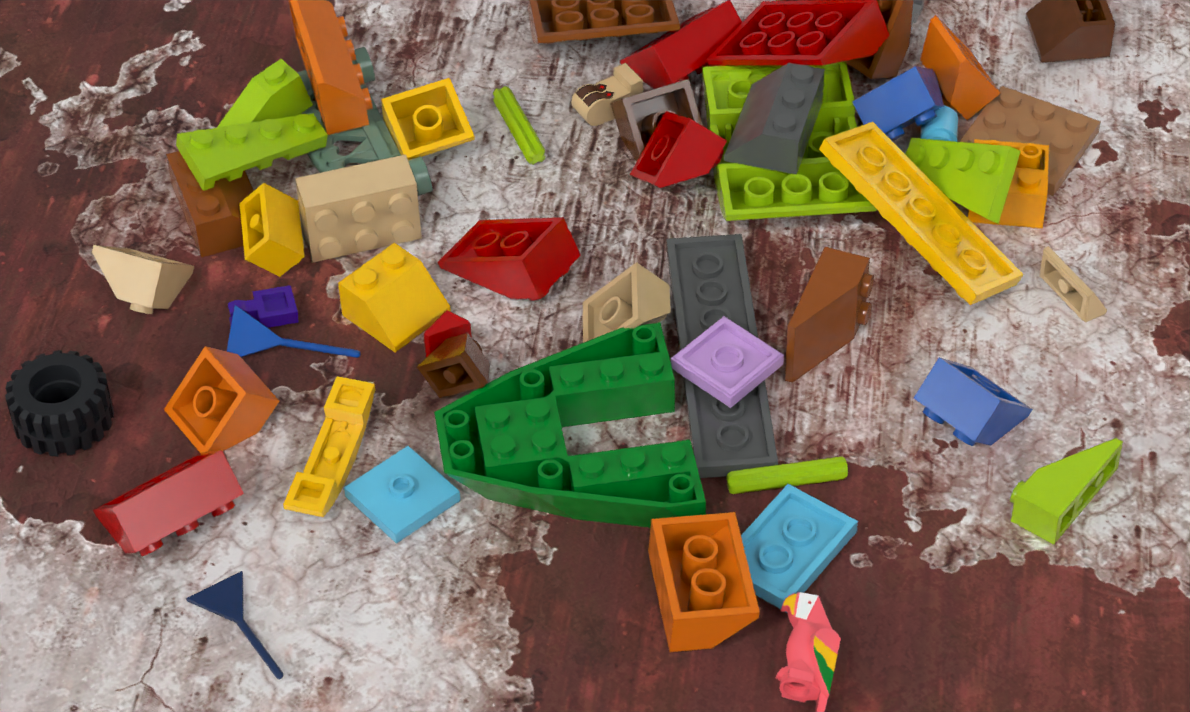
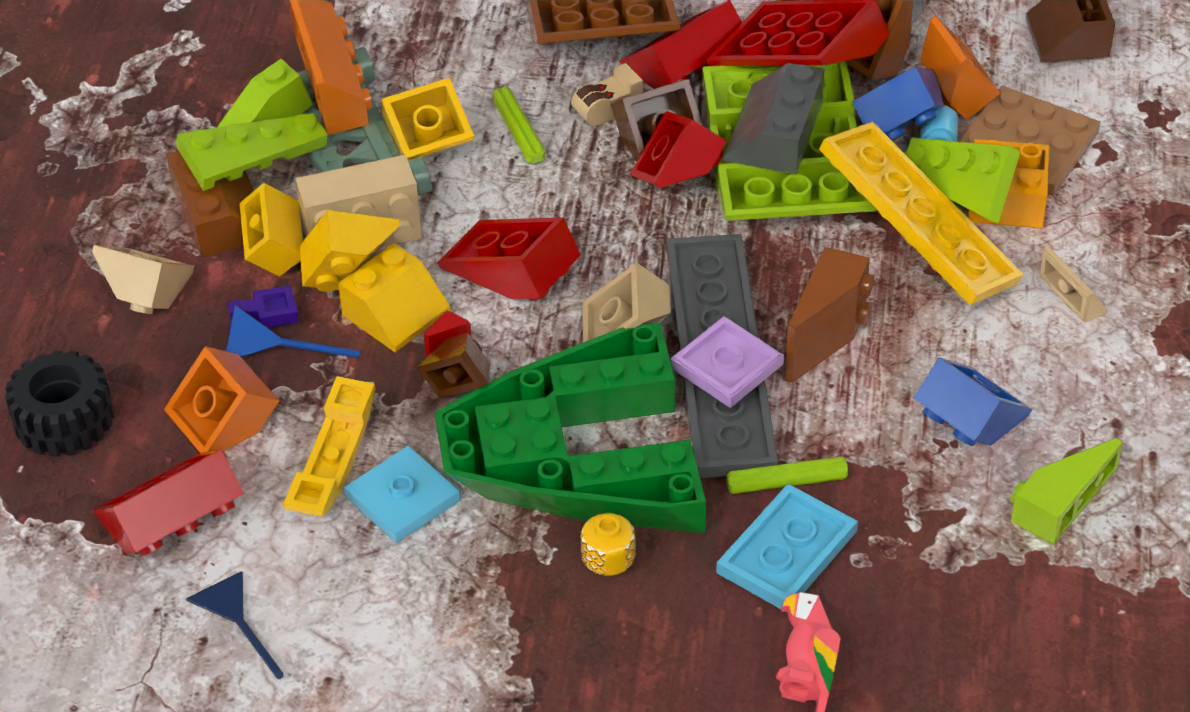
(342, 245): none -> yellow slope
(608, 544): none -> yellow head
(701, 579): orange slope -> none

